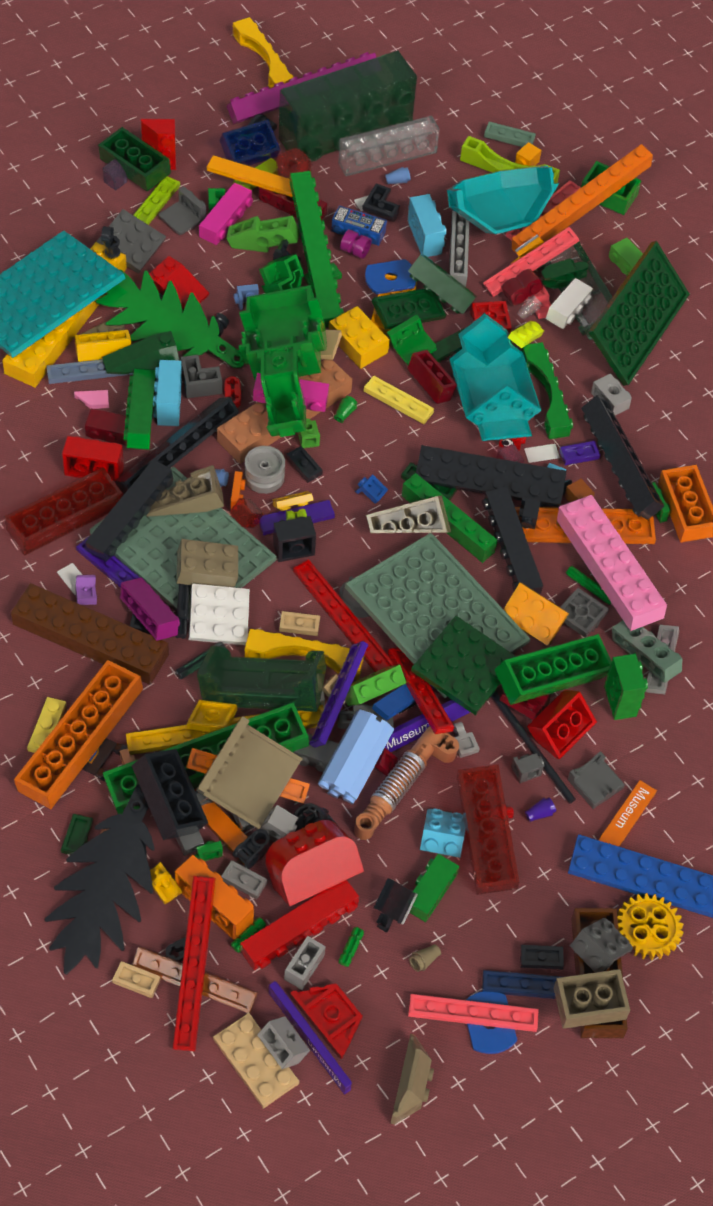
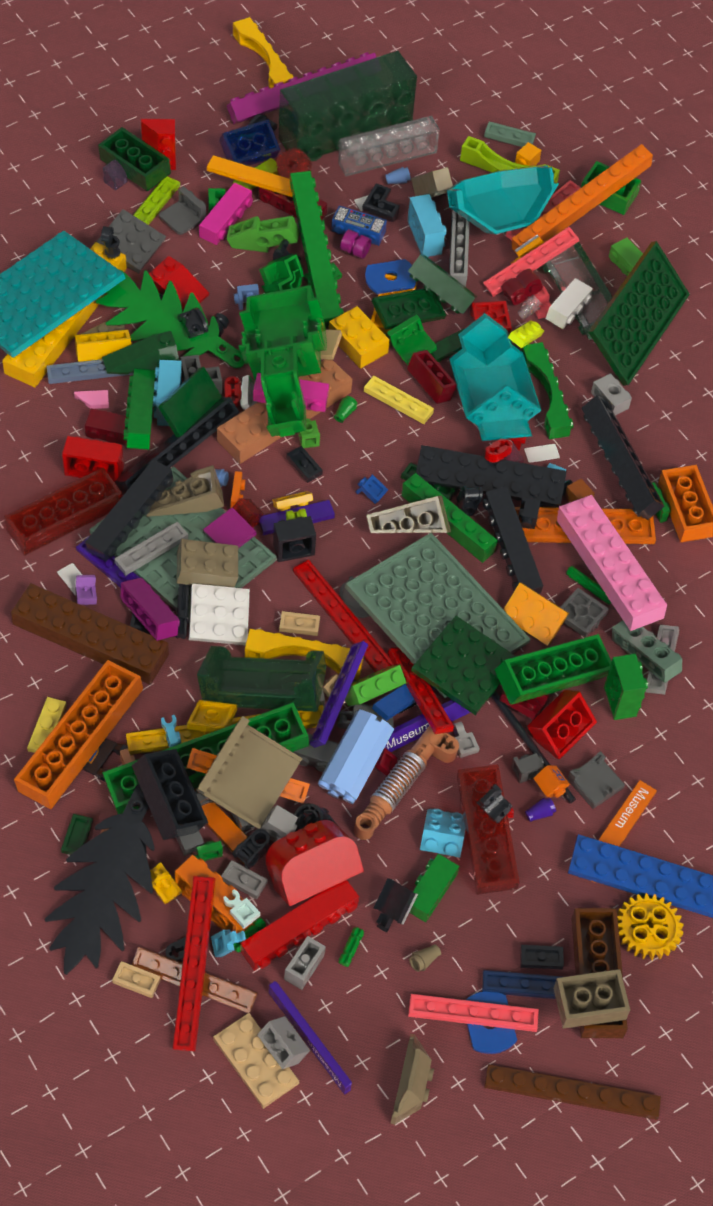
(151, 548): none -> light grey plate
(173, 738): none -> medium azure plate
(190, 402): none -> dark green tile
(193, 664): black axle -> none
(194, 322): none -> black piece
(224, 941): none -> medium azure plate
(230, 529): none -> magenta tile
(242, 911): none -> light aqua plate
(247, 392): none -> white plate
(264, 469): light grey wheel -> none
(330, 1014): red wing -> none
(432, 183): none -> dark tan wedge
(469, 499): none -> black piece
(495, 804): none -> black piece
(498, 450): none -> red beam
(551, 781): none -> orange brick
(563, 273): dark green hinge -> none
(572, 1092): none -> reddish brown plate
(579, 453): dark purple plate -> none
(600, 945): dark grey bracket -> none

